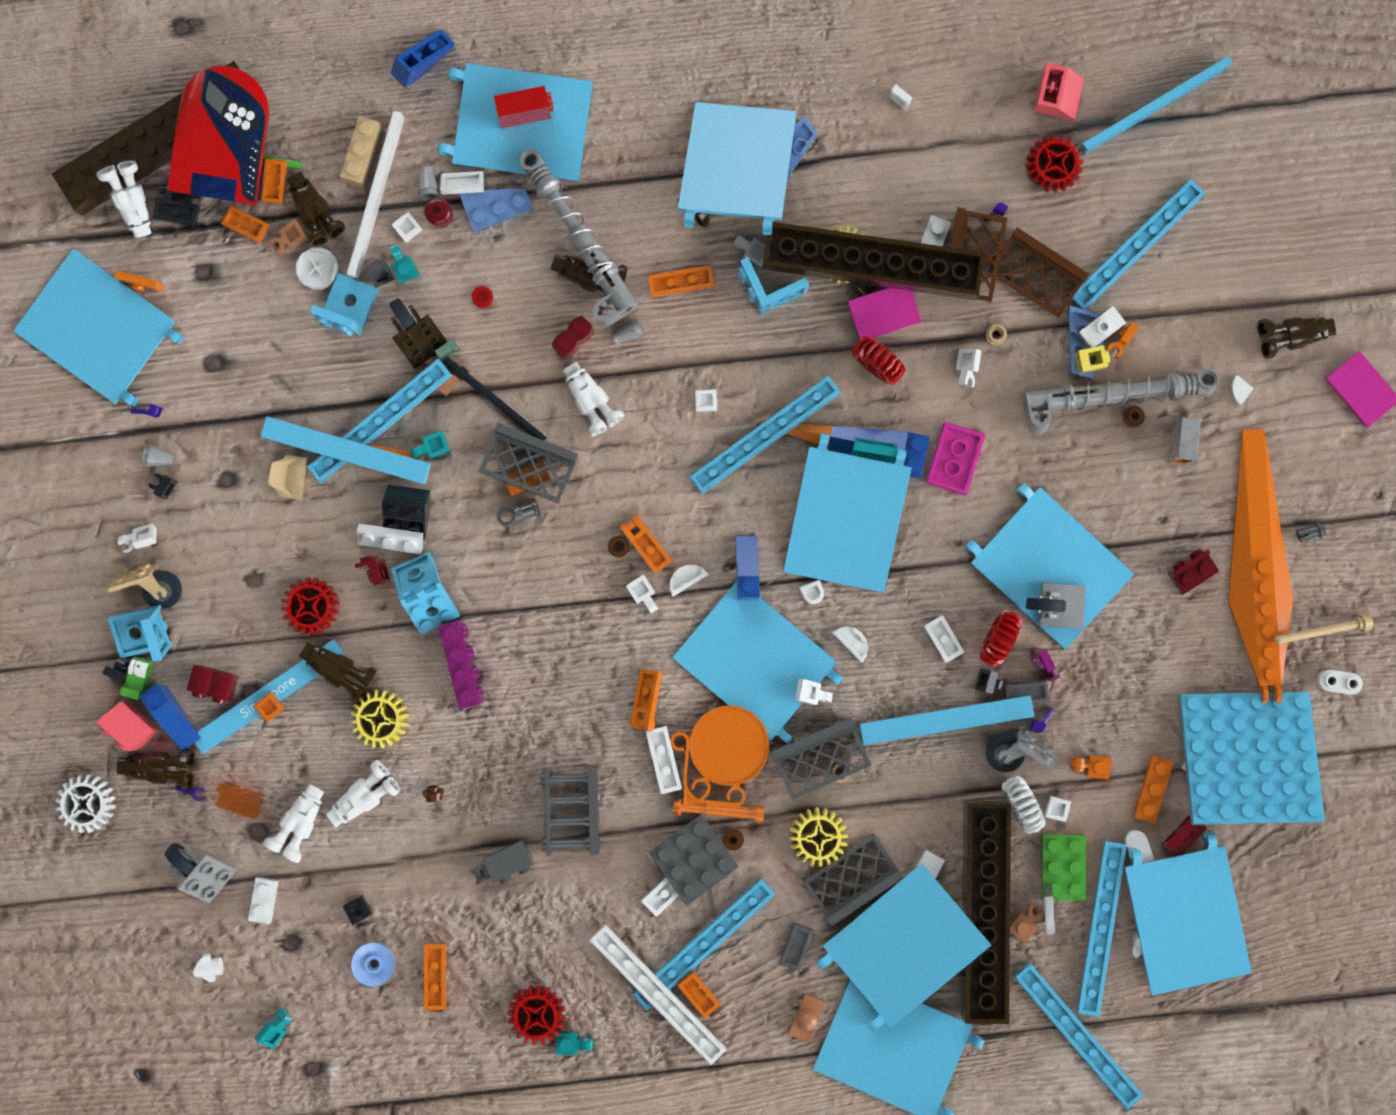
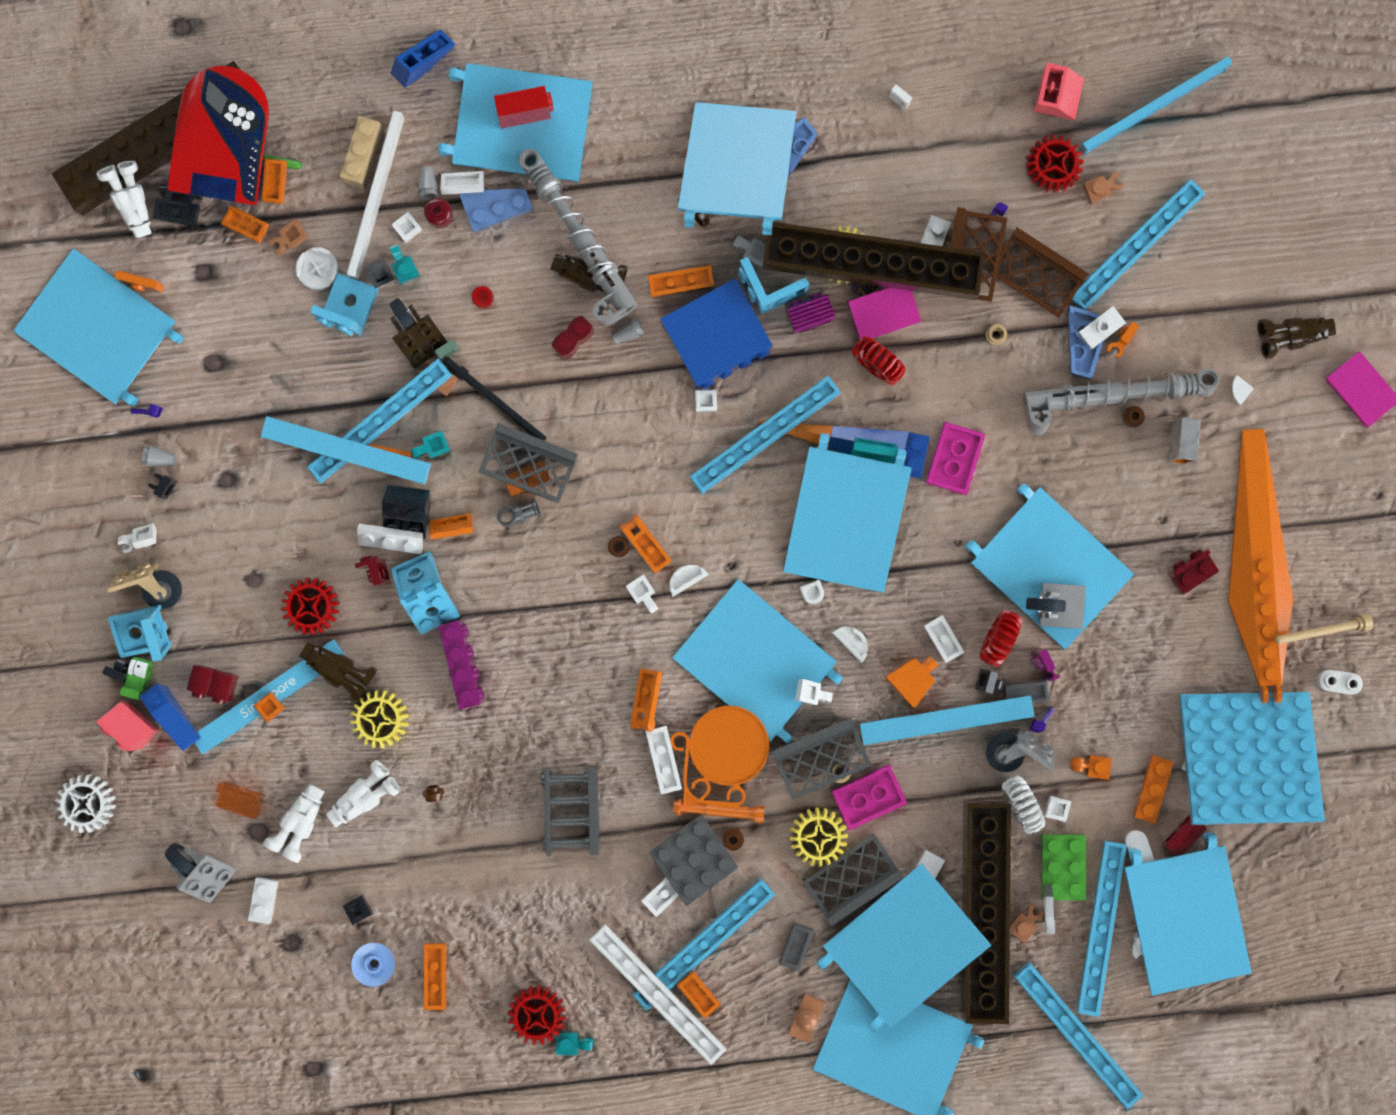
(154, 767): dark brown piece -> none
(191, 792): dark purple hand -> none
(208, 968): white piece -> none
(273, 1031): teal plate -> none
(289, 476): tan slope -> none
(311, 208): dark brown piece -> none
(451, 526): none -> orange plate
(505, 863): dark grey brick -> none
(591, 396): white piece -> none
(717, 334): none -> blue panel
(747, 568): slope -> none
(810, 313): none -> magenta brick
(868, 797): none -> dark pink tile
(913, 679): none -> orange torso
(967, 363): white plate -> none
(1100, 188): none -> nougat plate
(1100, 355): light yellow brick -> none
(1311, 532): dark grey pin -> none

